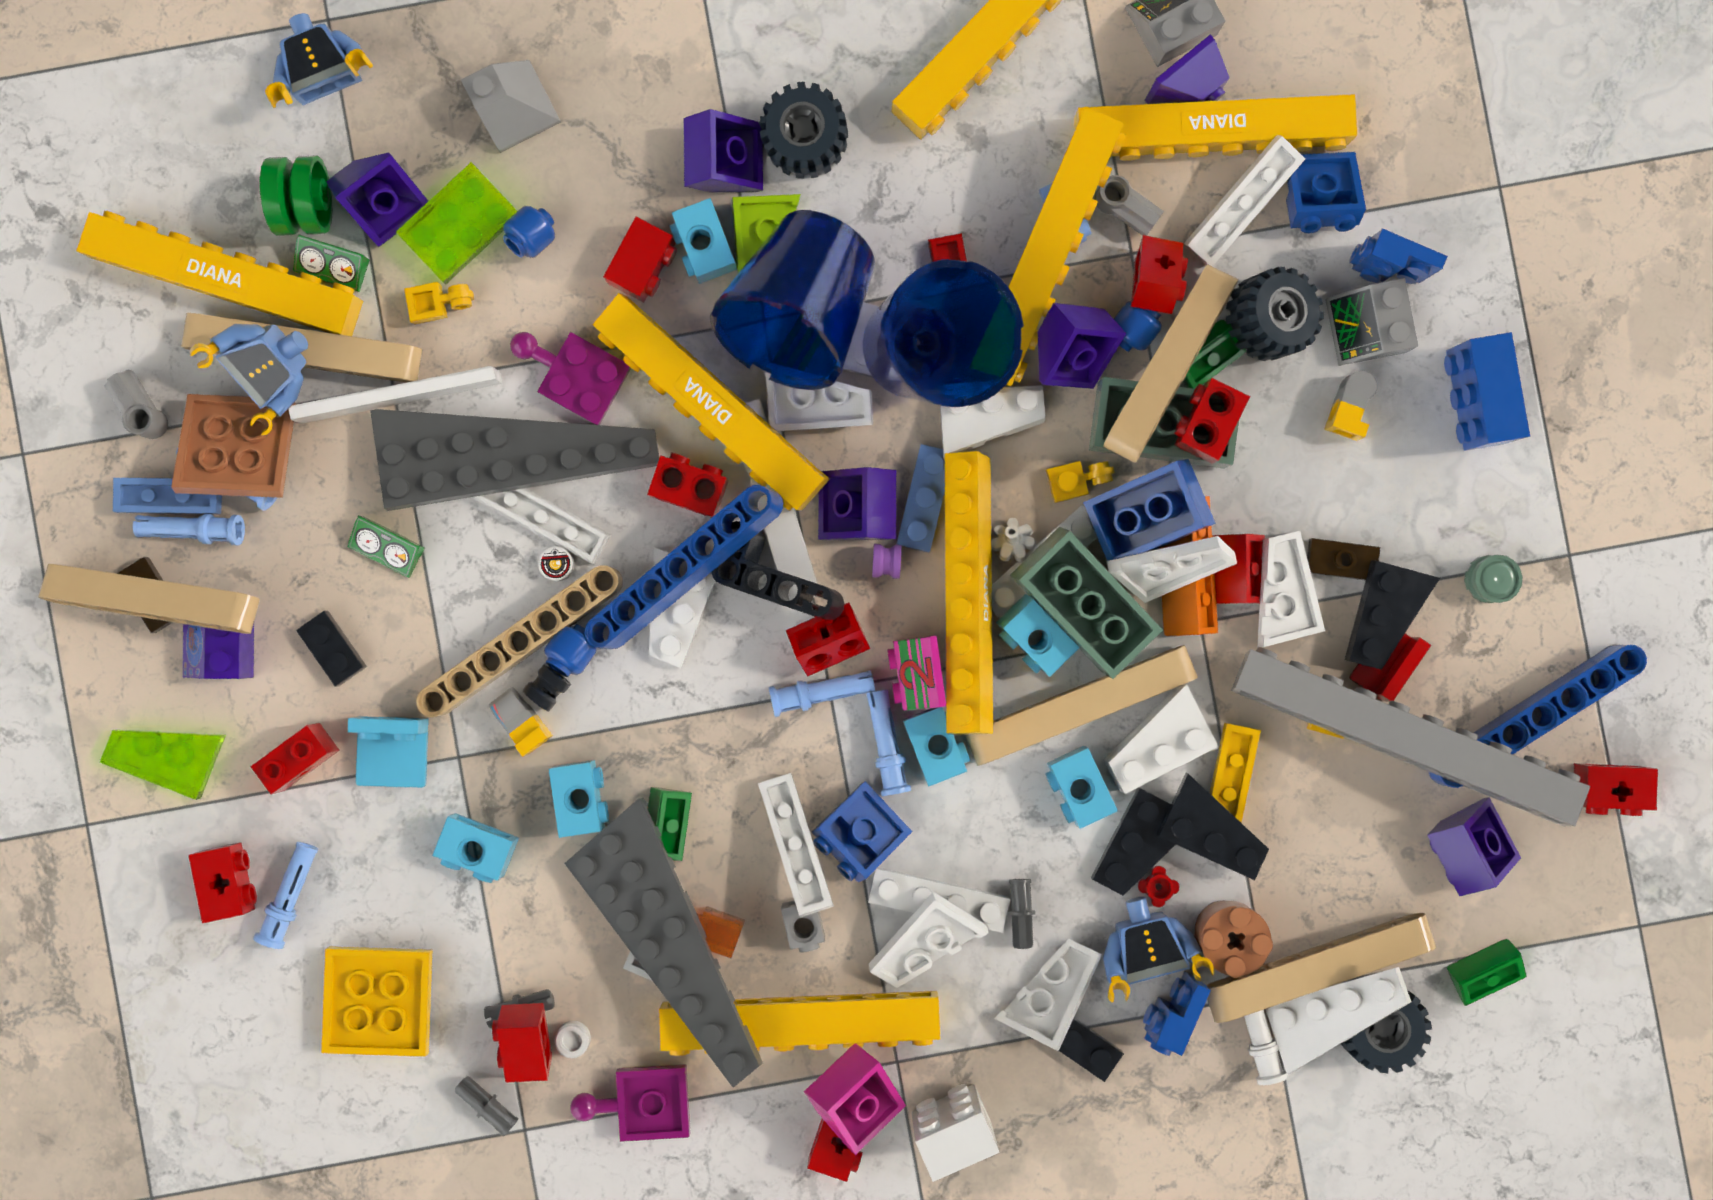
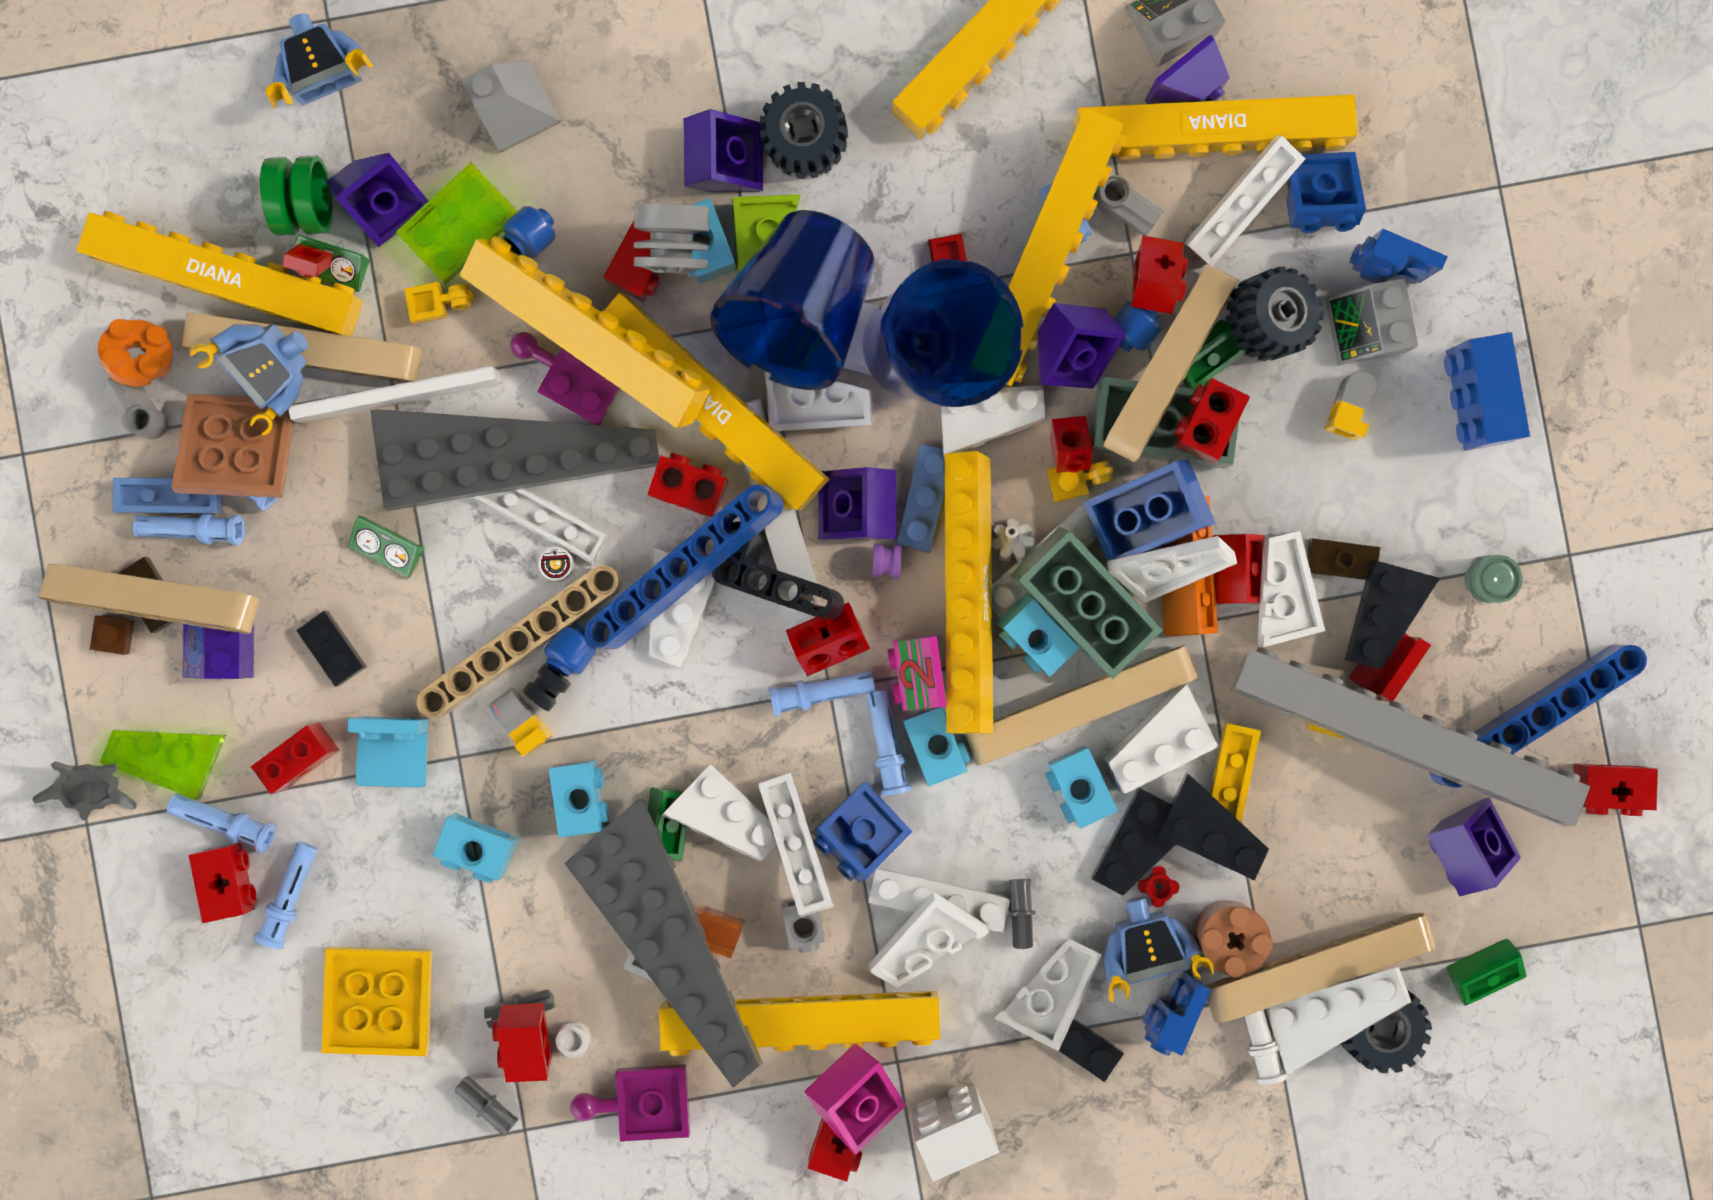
(85, 788): none -> dark grey piece
(111, 635): none -> reddish brown plate
(135, 334): none -> orange plate
(235, 827): none -> light blue pin
(307, 260): none -> red plate
(585, 331): none -> yellow brick
(671, 236): none -> light grey wheel
(723, 813): none -> white wing
(1071, 444): none -> red brick

